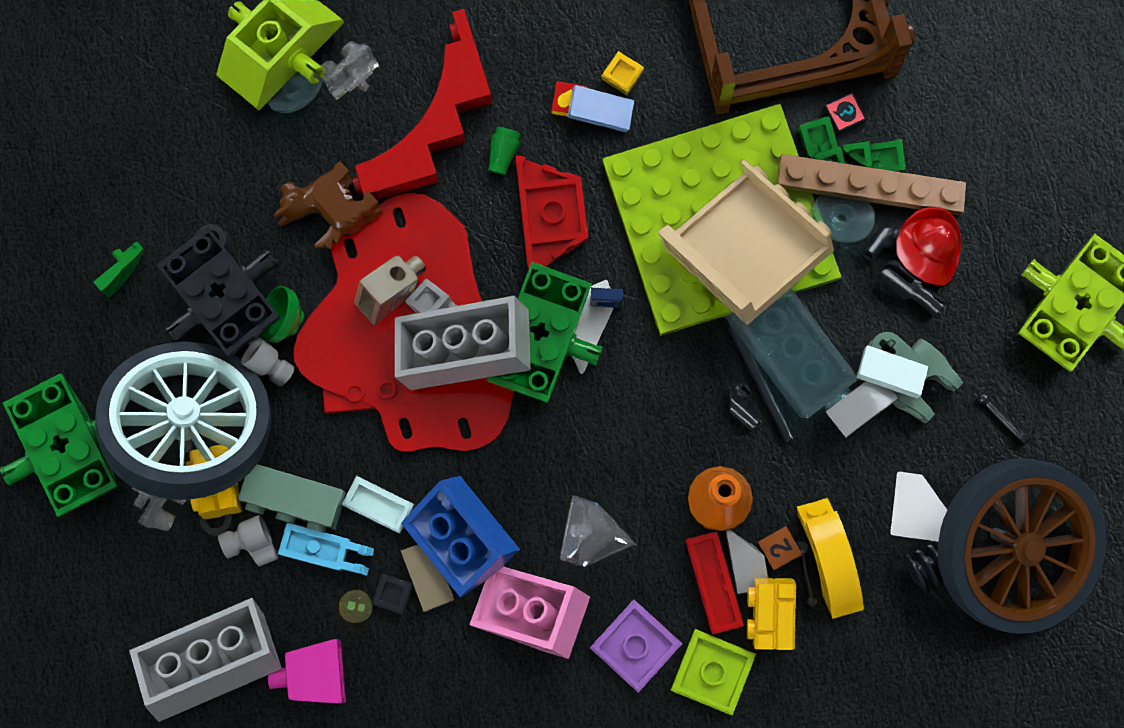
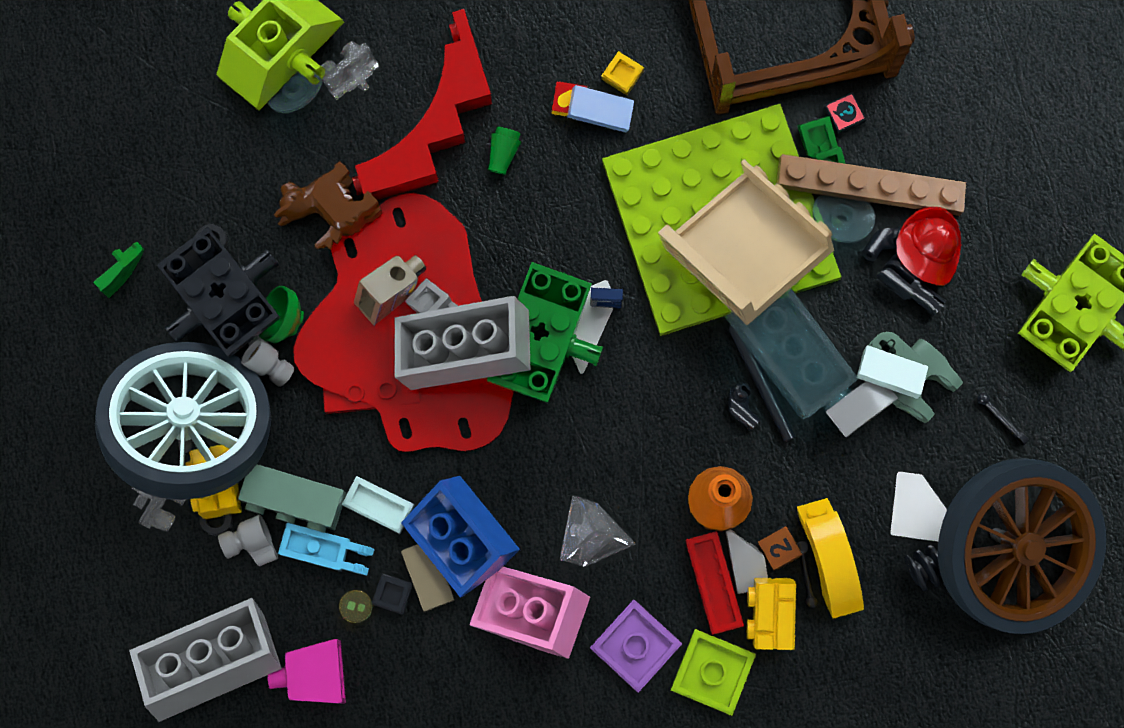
(44, 421): green slope -> none
(550, 211): red wing -> none
(879, 155): green slope -> none

